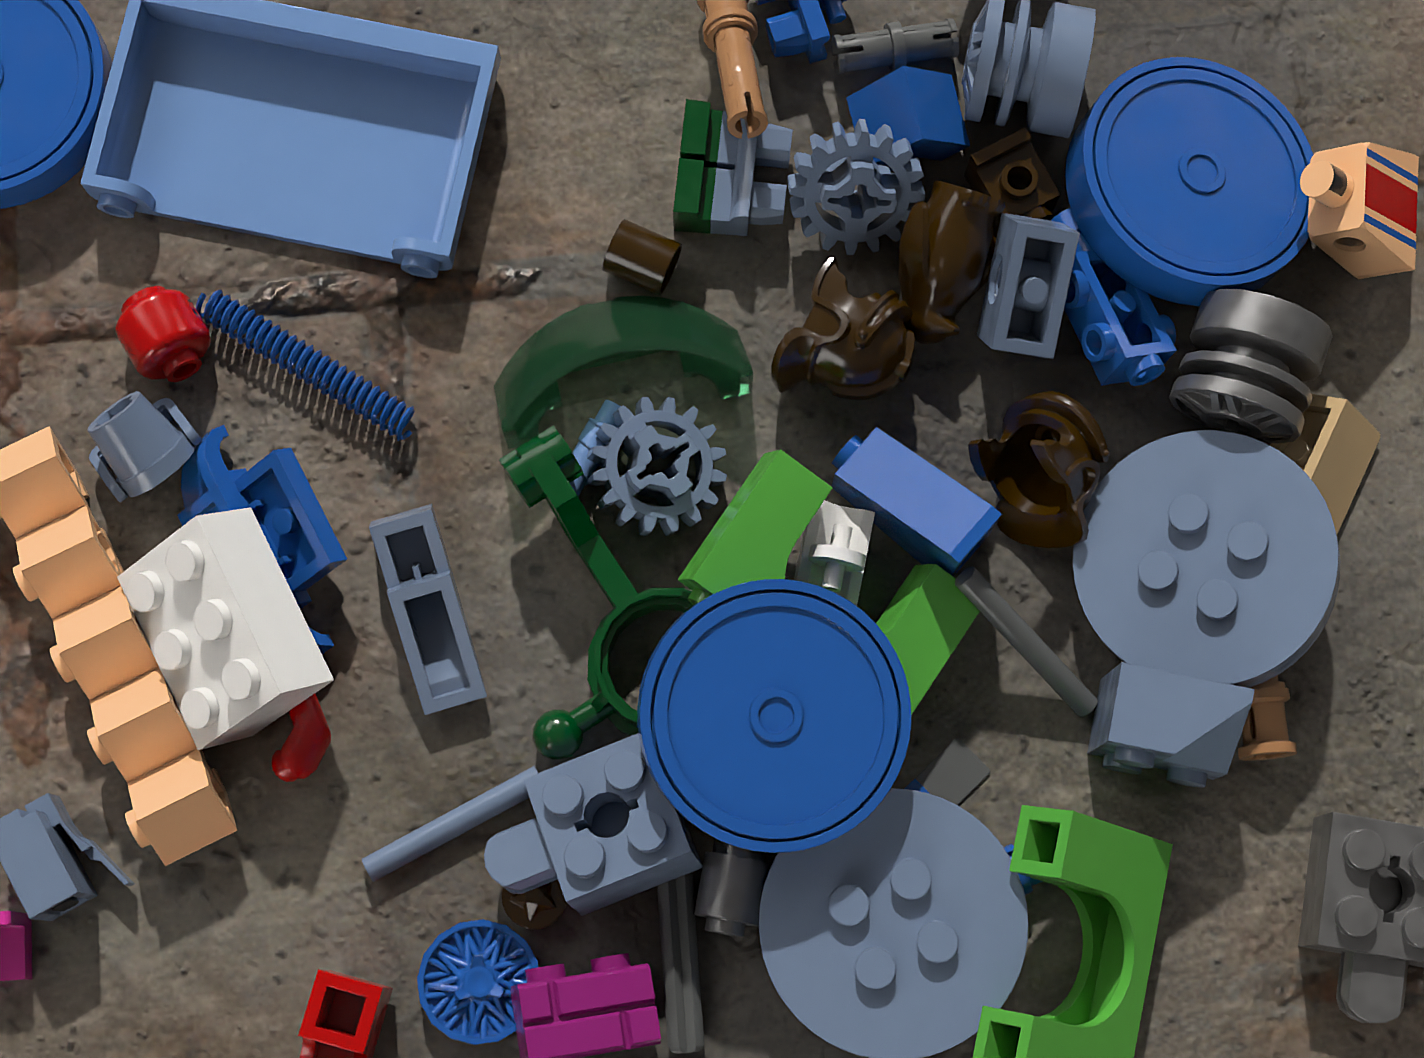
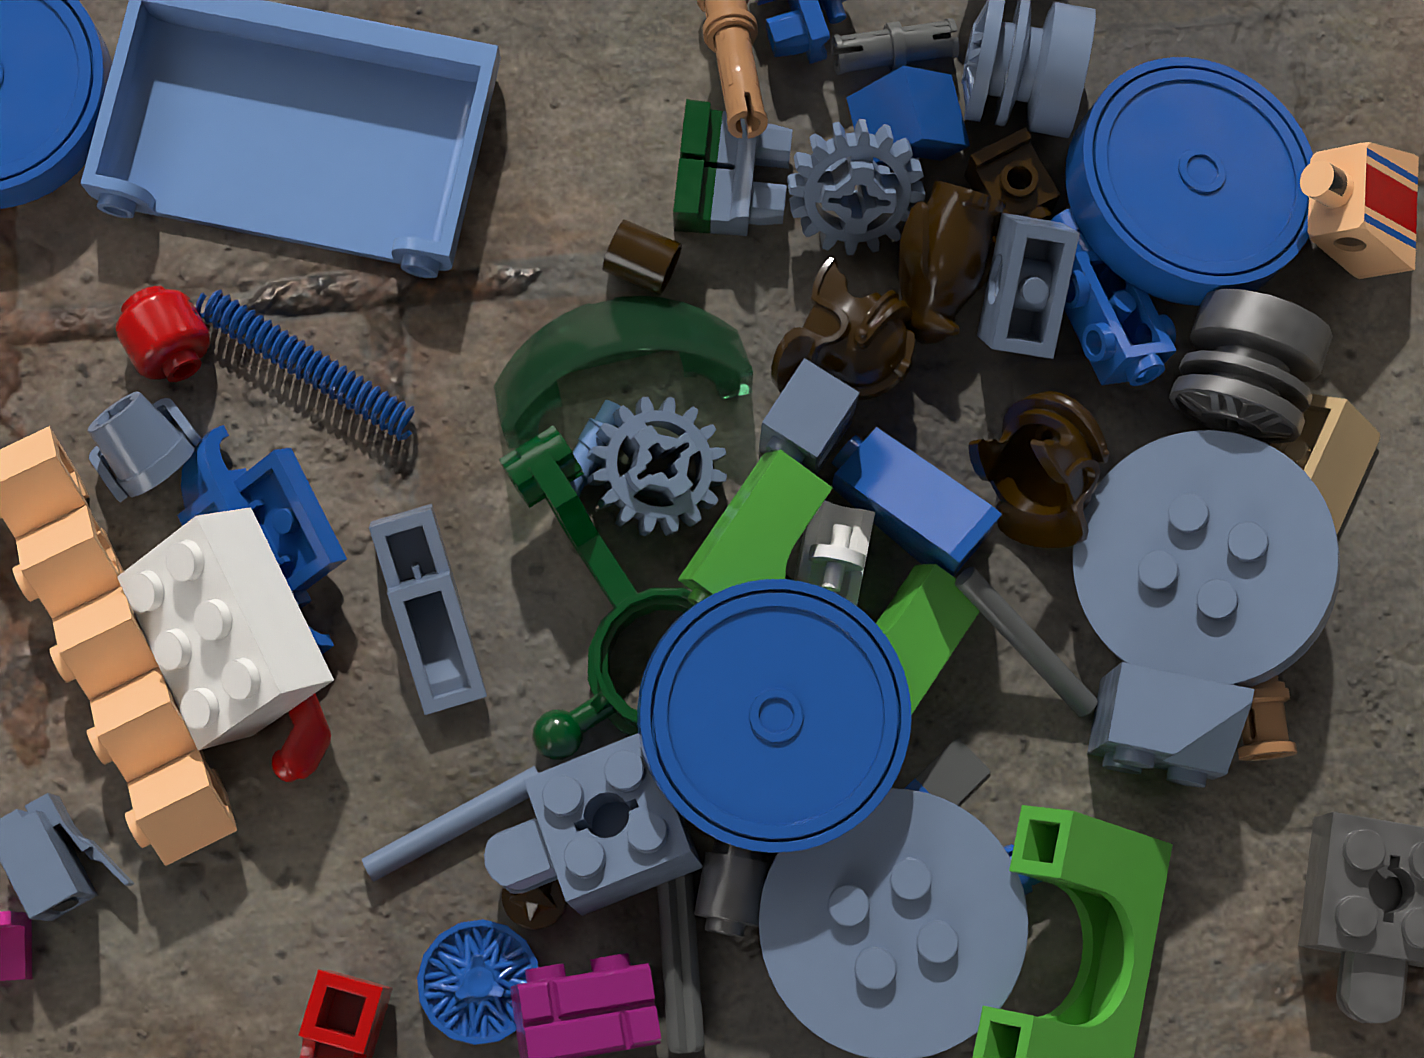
(809, 417): none -> sand blue brick

